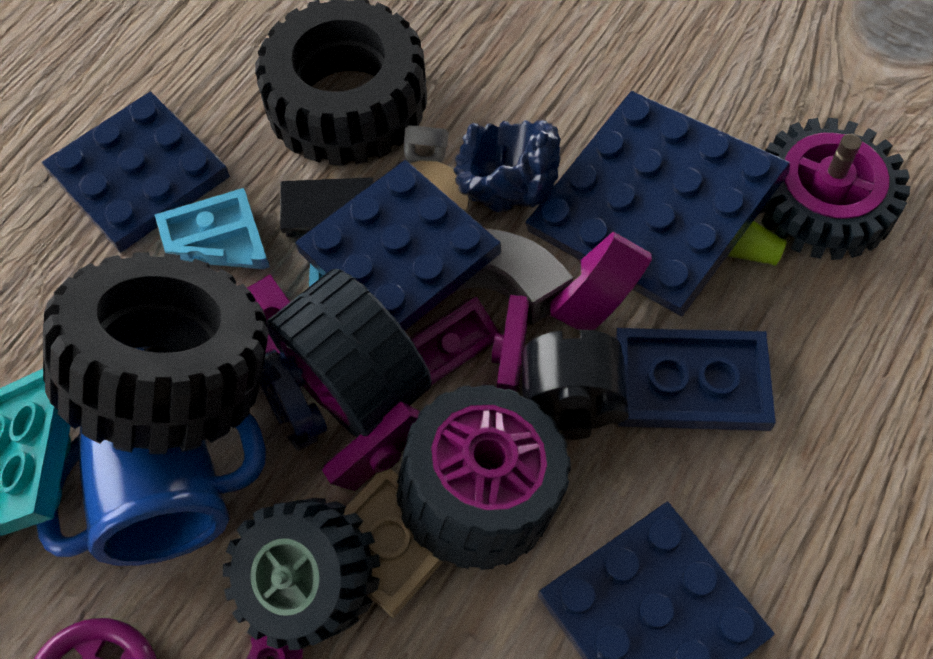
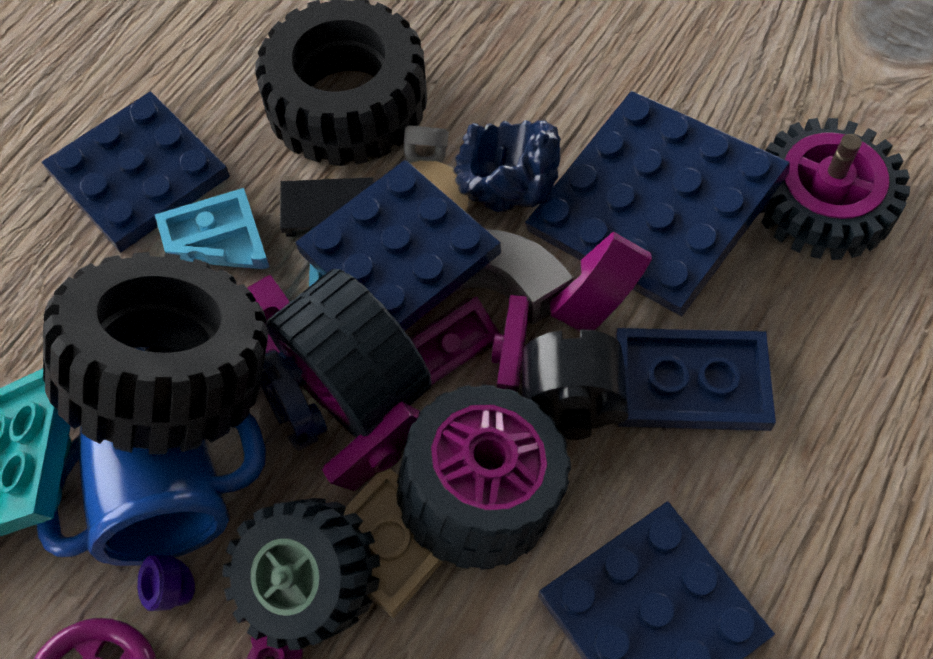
(161, 583): none -> dark purple tile
(759, 245): lime cone -> none

